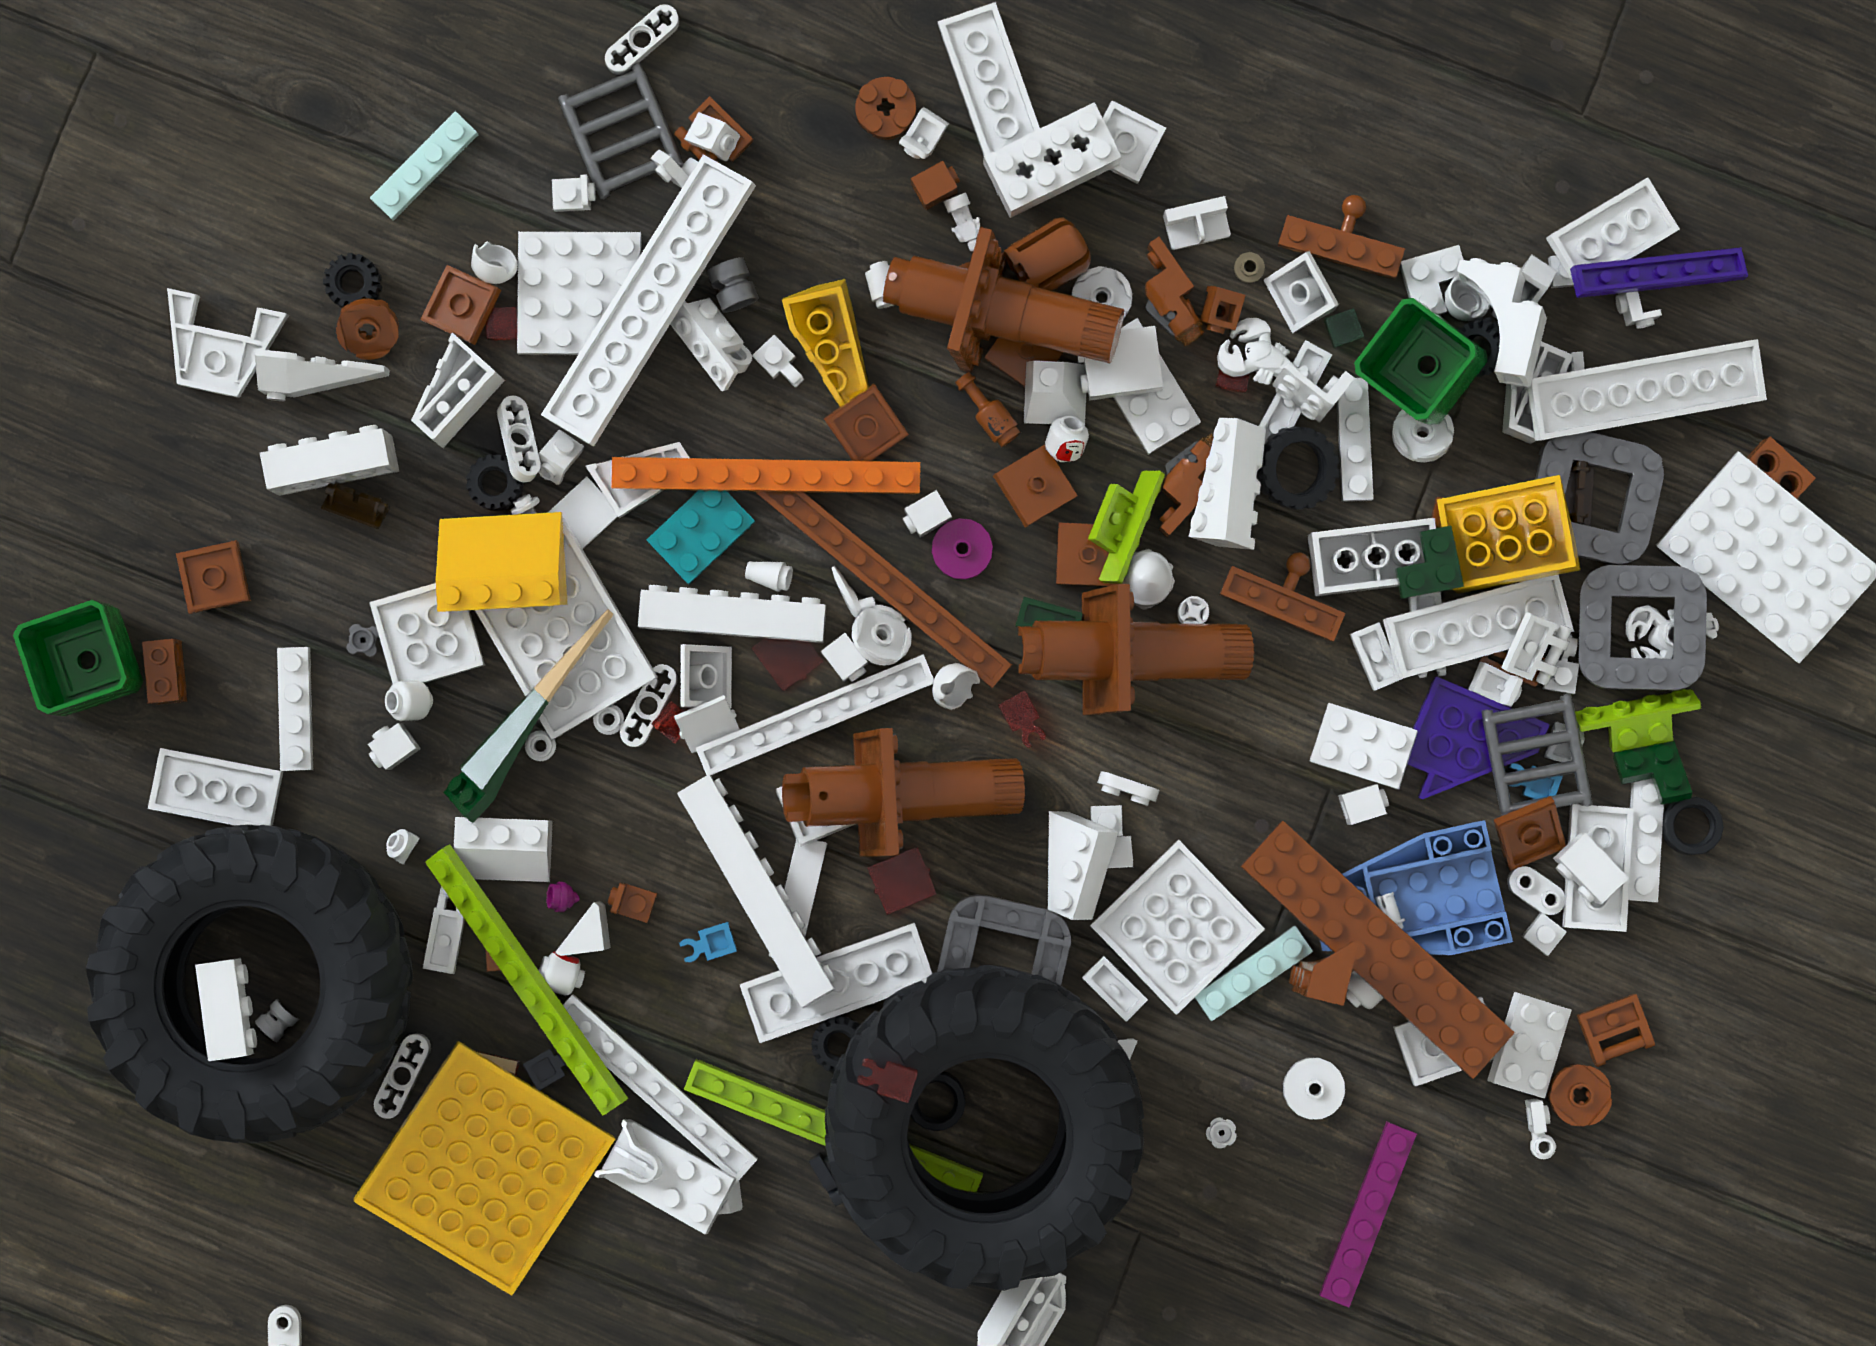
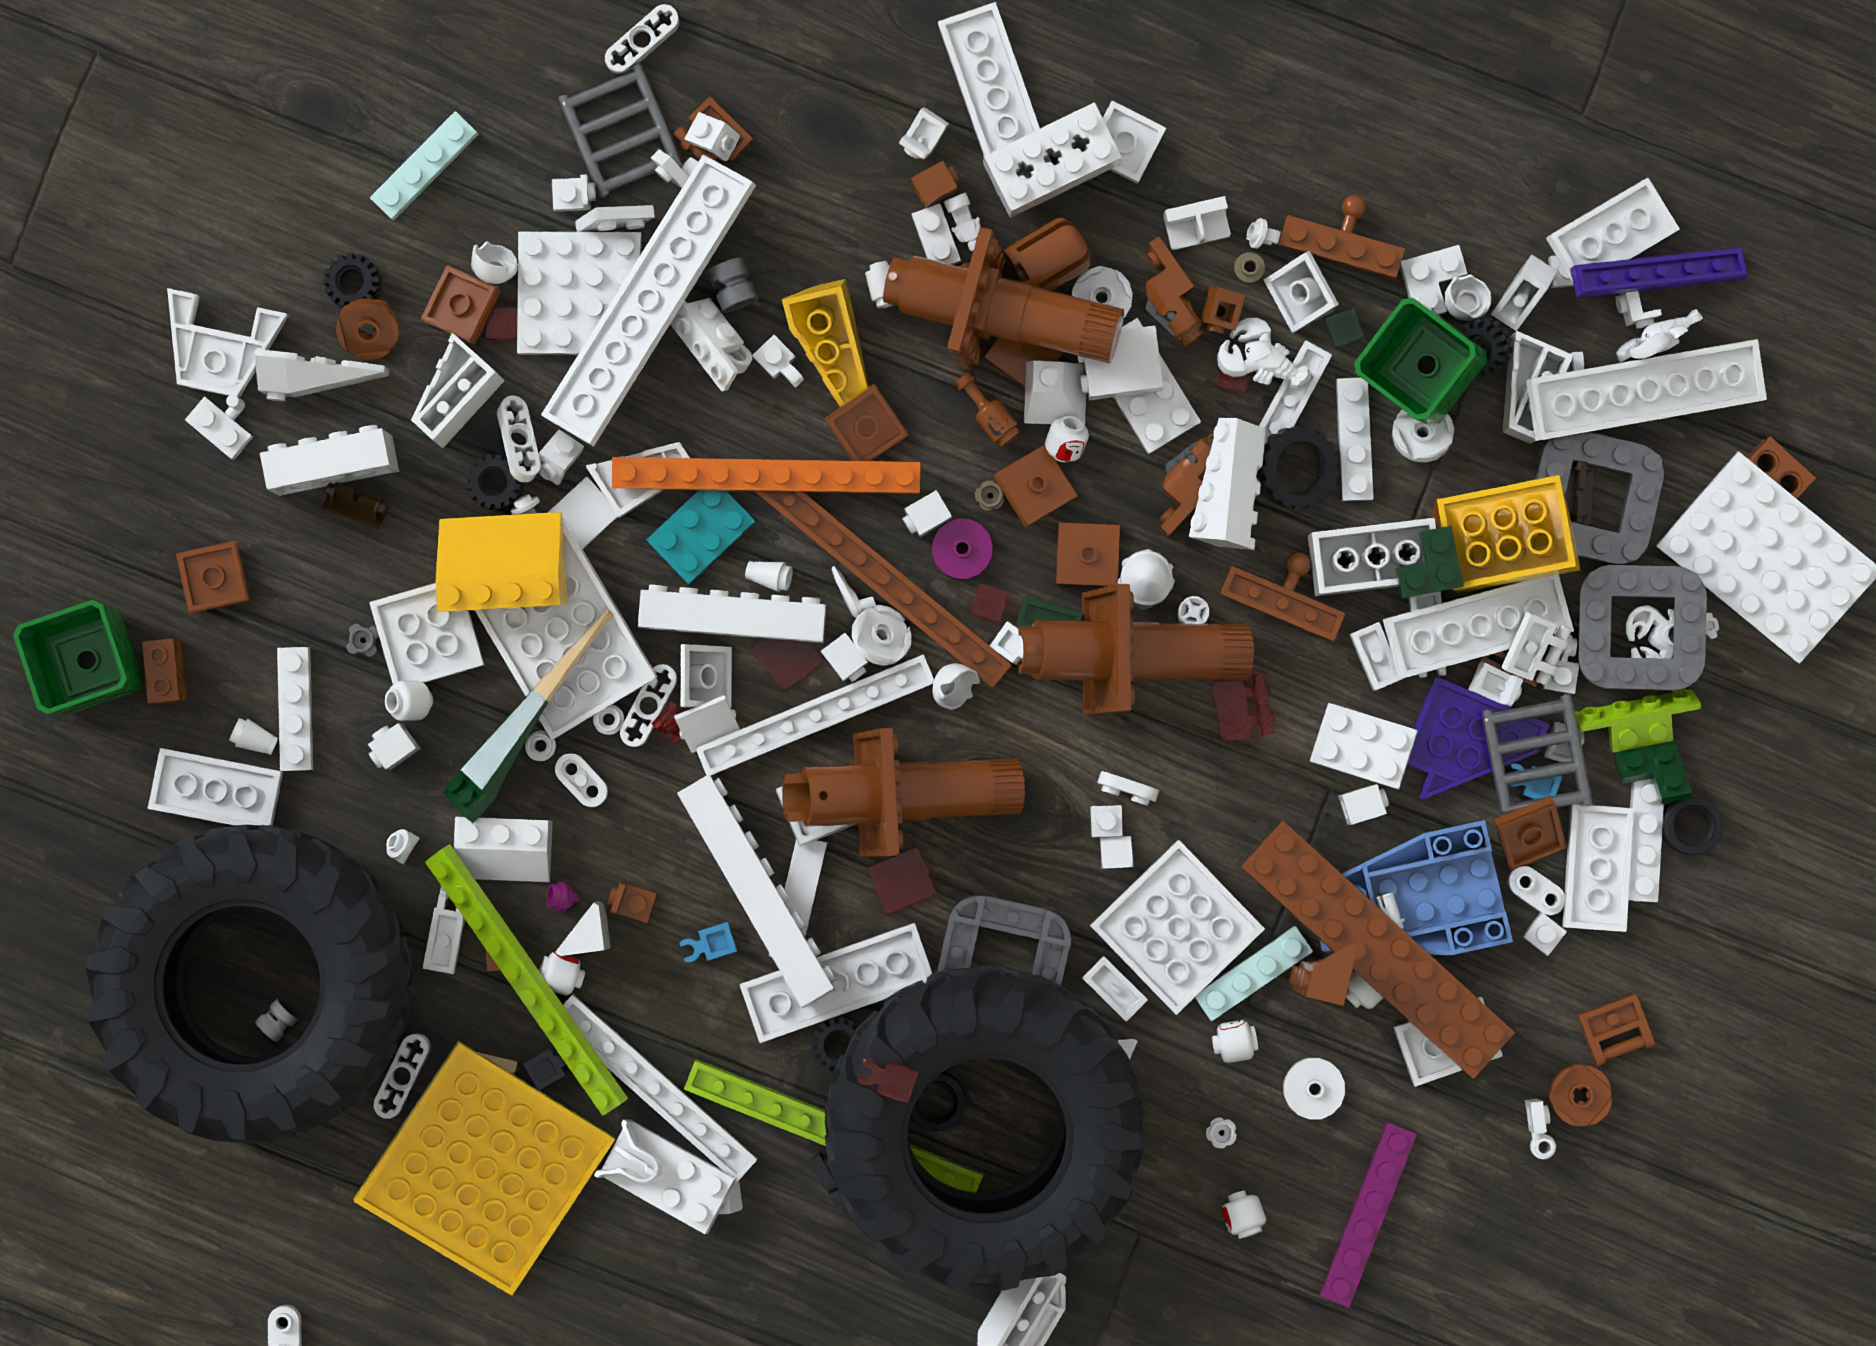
(220, 426): none -> white plate
(225, 1009): white brick -> none
(252, 737): none -> white cone
(581, 780): none -> white plate
(615, 217): none -> white wing
(874, 121): dark orange plate -> none
(936, 235): none -> white plate
(986, 503): none -> dark tan plate
(989, 603): none -> clear red plate
(1009, 643): none -> white plate
(1020, 714): clear red plate -> none
(1077, 864): white wedge -> none
(1122, 523): lime bracket -> none
(1233, 708): none -> clear red plate
(1235, 1041): none -> white head
(1243, 1214): none -> white head
(1260, 234): none -> white plate
(1312, 400): white bracket -> none
(1519, 323): white arch -> none
(1532, 1051): white plate -> none
(1589, 869): white brick -> none
(1657, 337): none -> white animal

